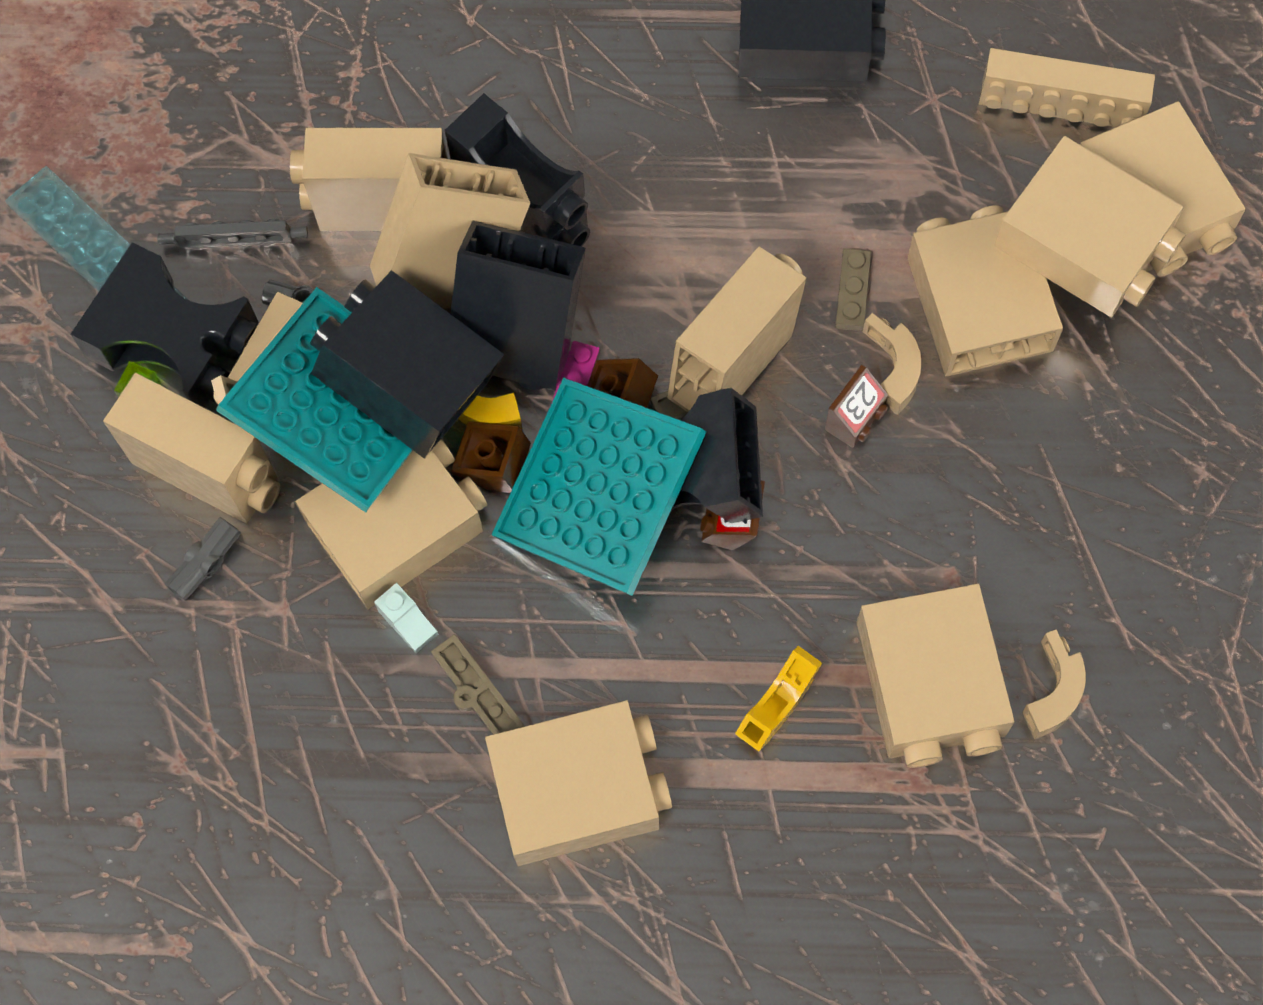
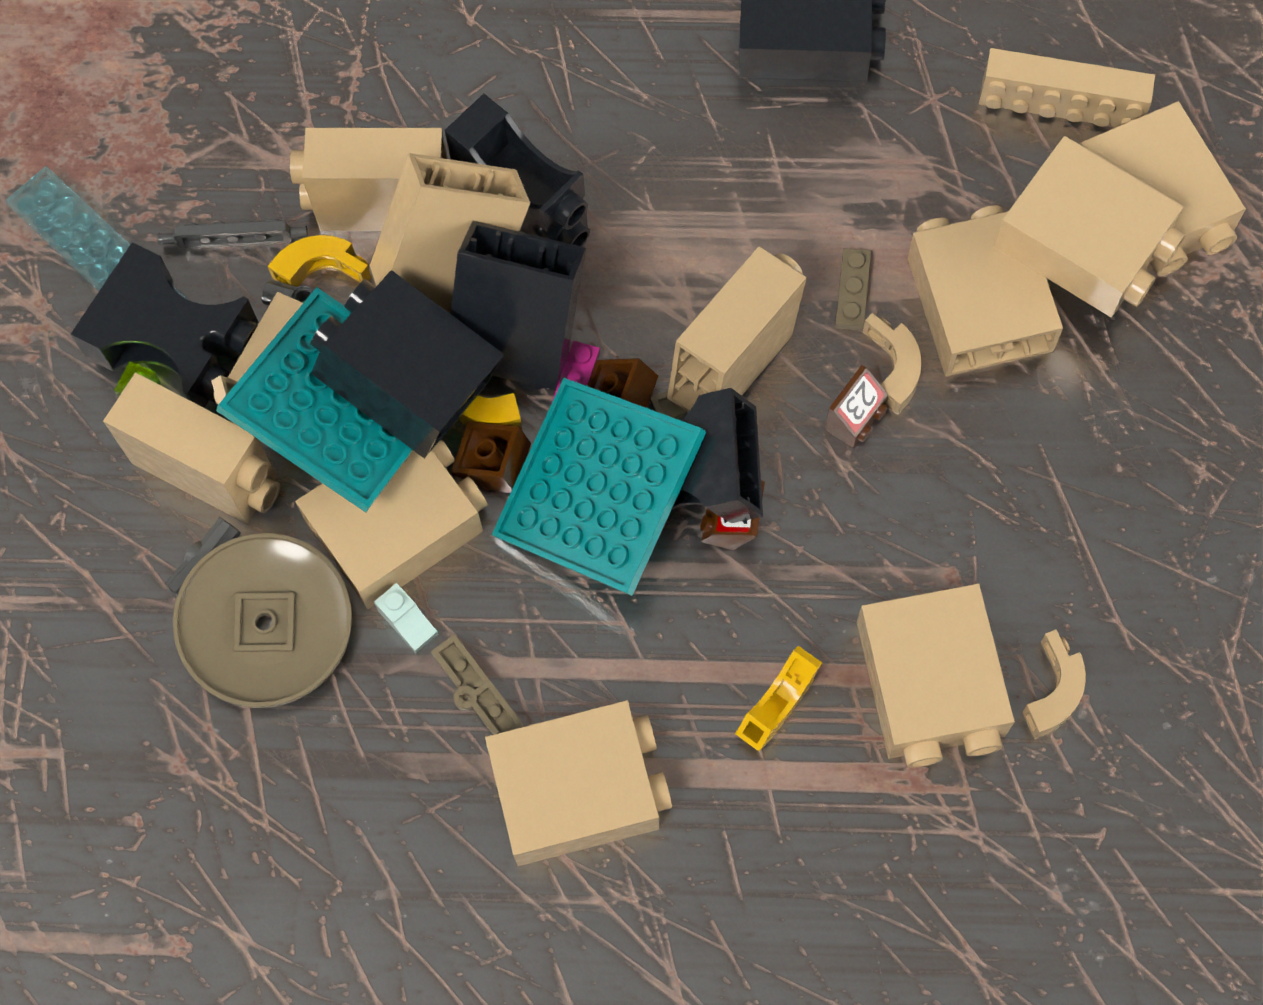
(237, 586): none -> dark tan dish
(317, 253): none -> yellow arch

